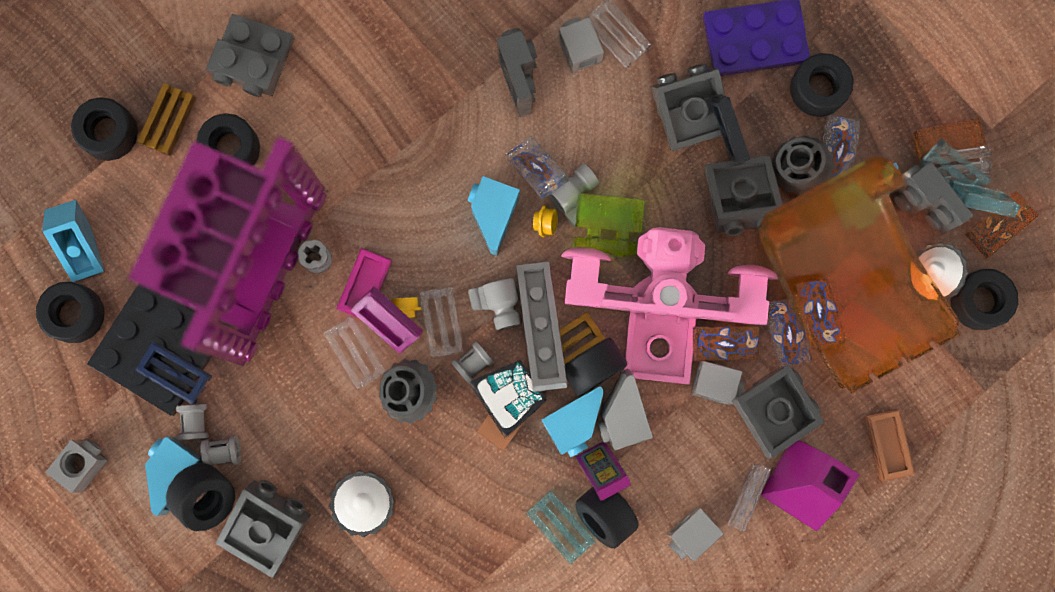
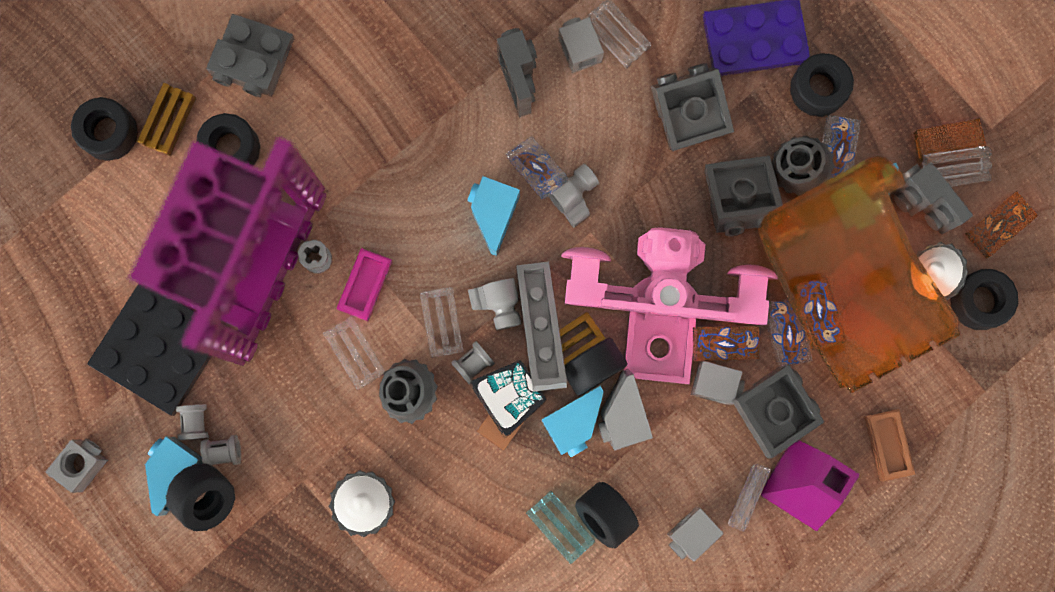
(49, 310): black tyre -> none
(72, 240): medium azure slope -> none
(198, 387): dark blue tile -> none
(263, 527): dark grey plate -> none
(386, 320): magenta tile -> none
(407, 305): yellow plate -> none
(545, 221): yellow plate -> none
(603, 470): tile -> none
(609, 213): clear neon green plate -> none
(729, 128): black tile -> none
(934, 153): clear light blue tile -> none
(985, 199): clear light blue tile -> none

